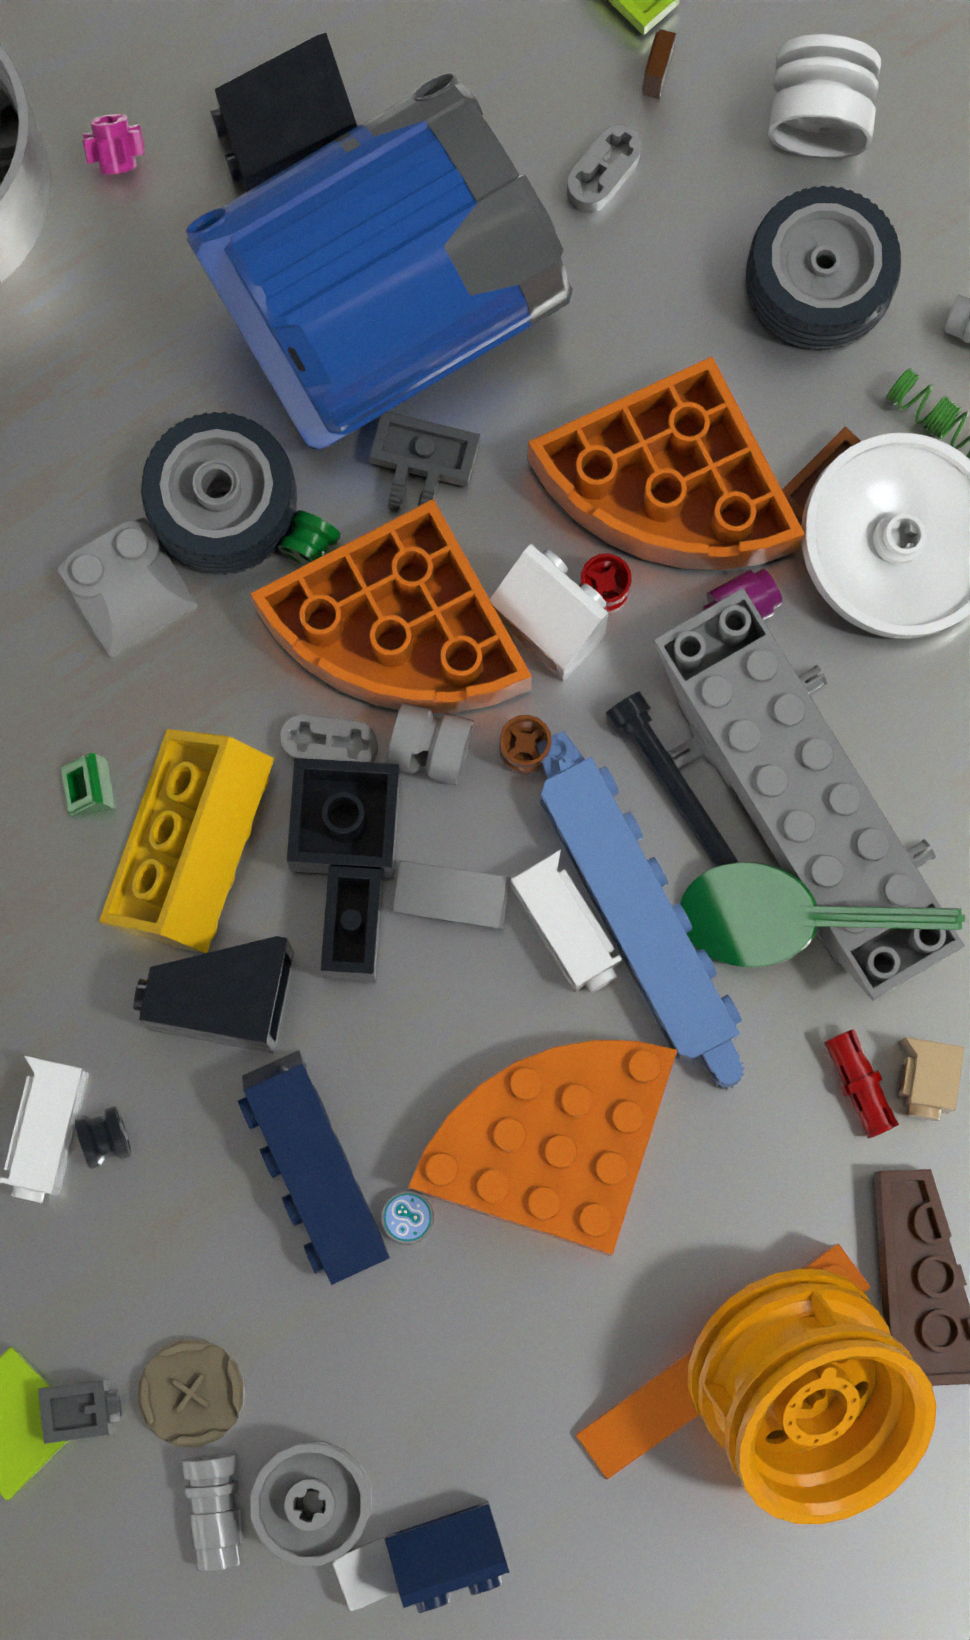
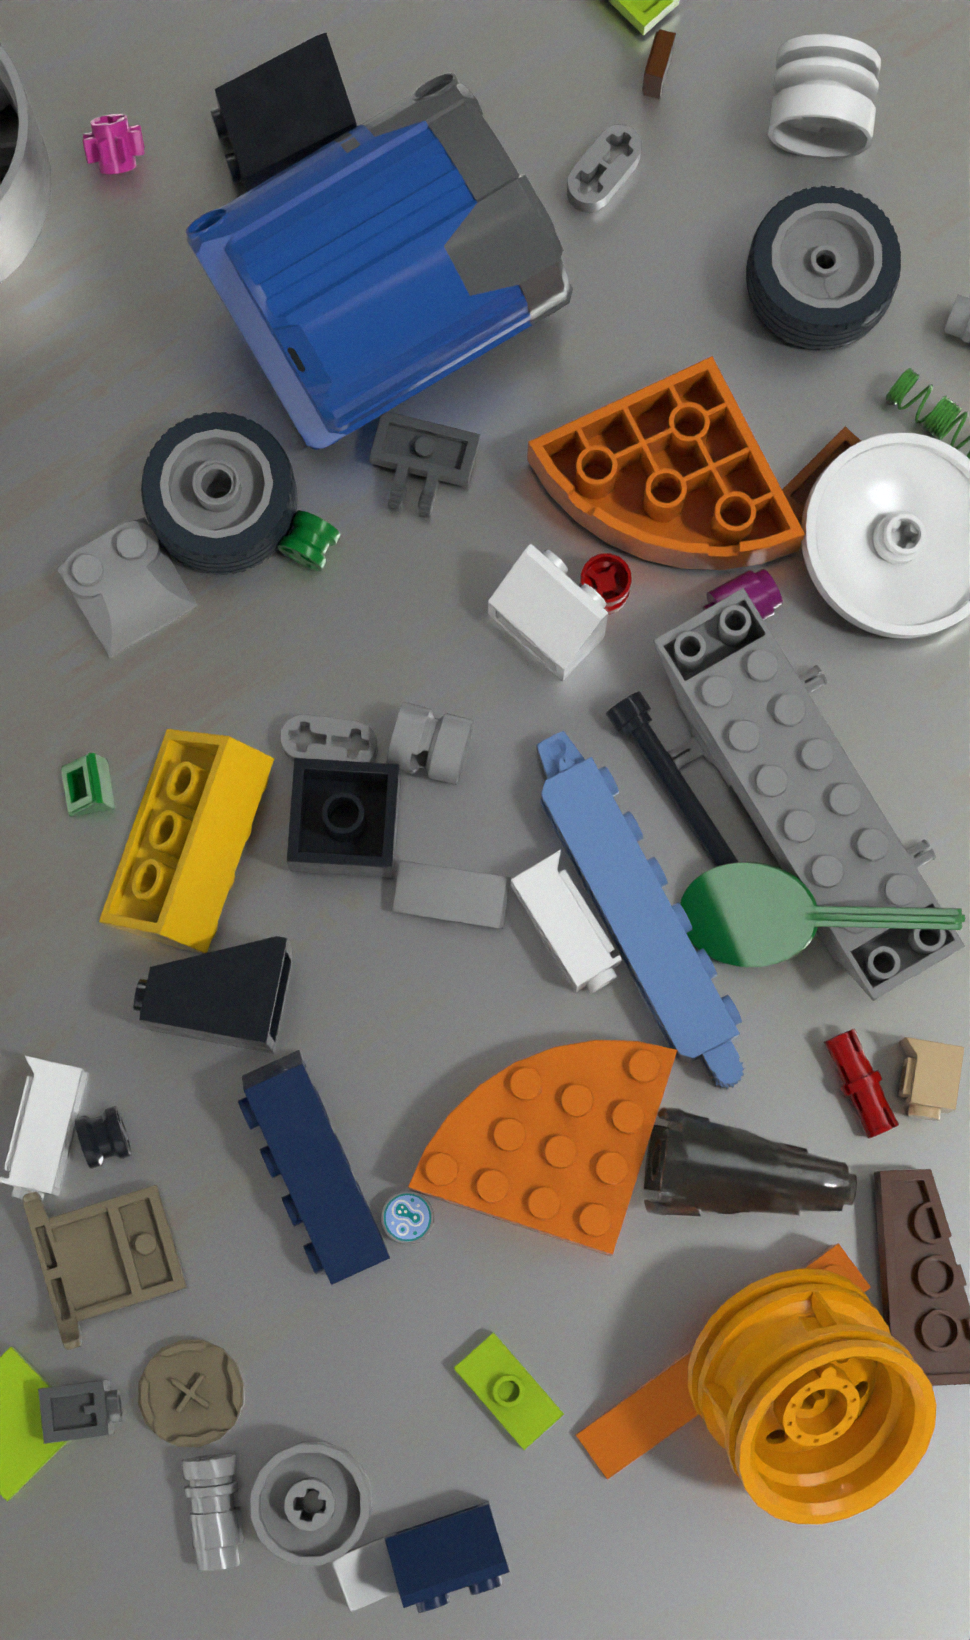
(104, 1257): none -> dark tan piece
(352, 923): black brick -> none
(397, 620): orange brick -> none
(508, 1391): none -> lime plate
(521, 736): dark orange wheel -> none
(732, 1171): none -> clear smoke cone

